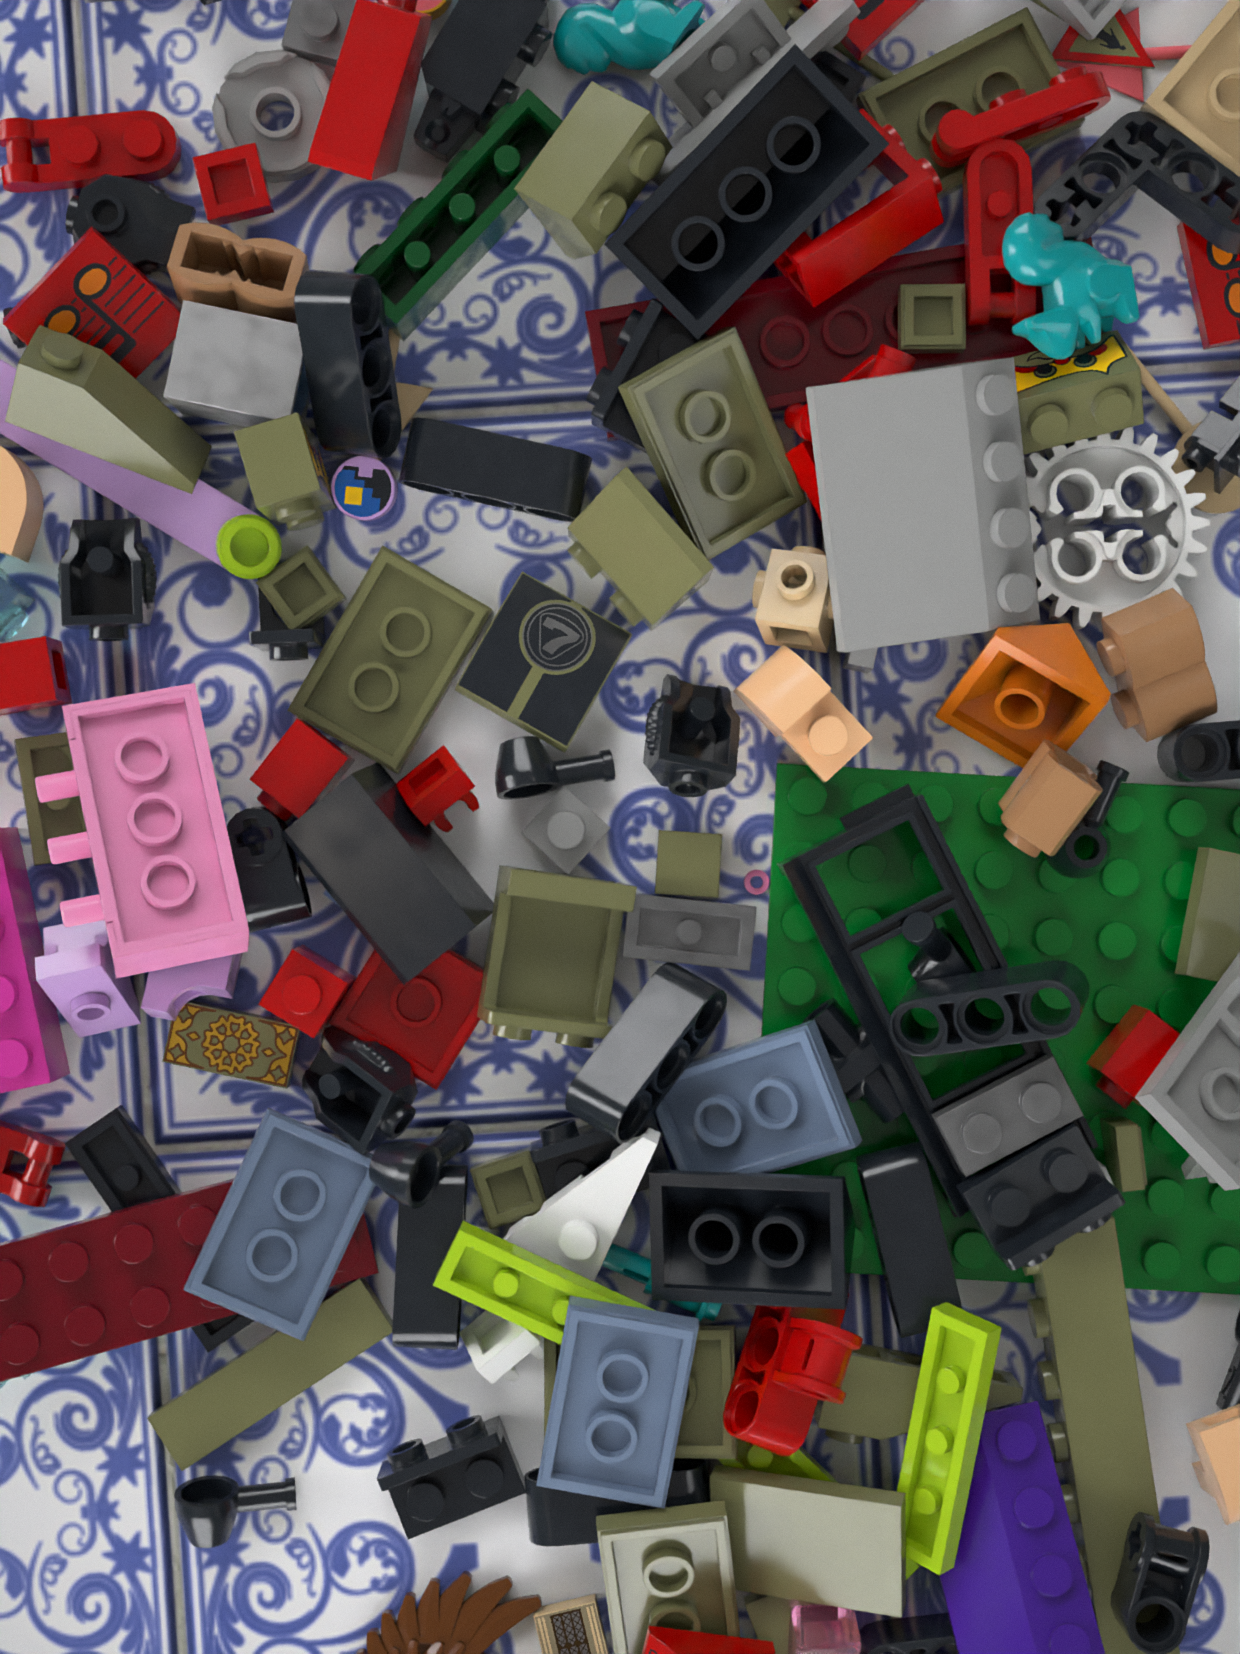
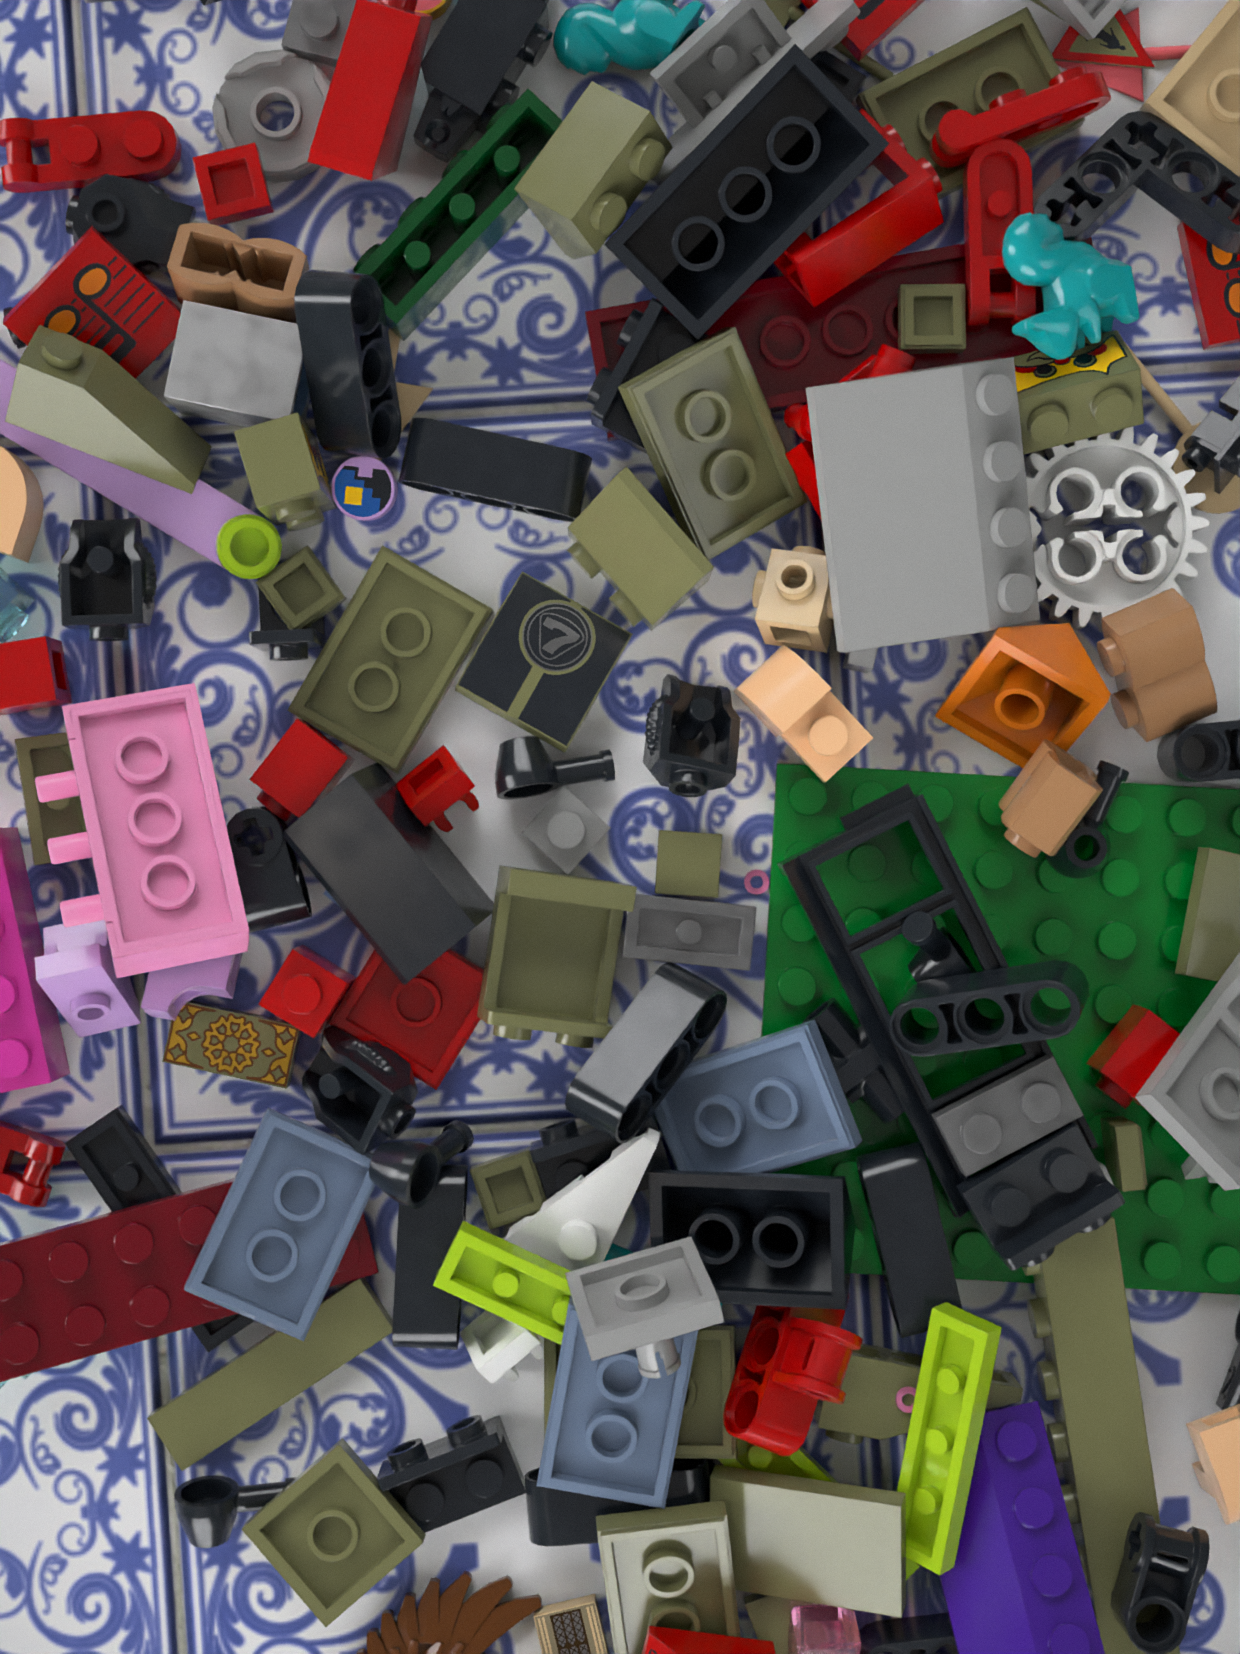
(334, 1532): none -> olive hinge
(645, 1303): none -> light grey tile
(903, 1391): none -> bright pink piece

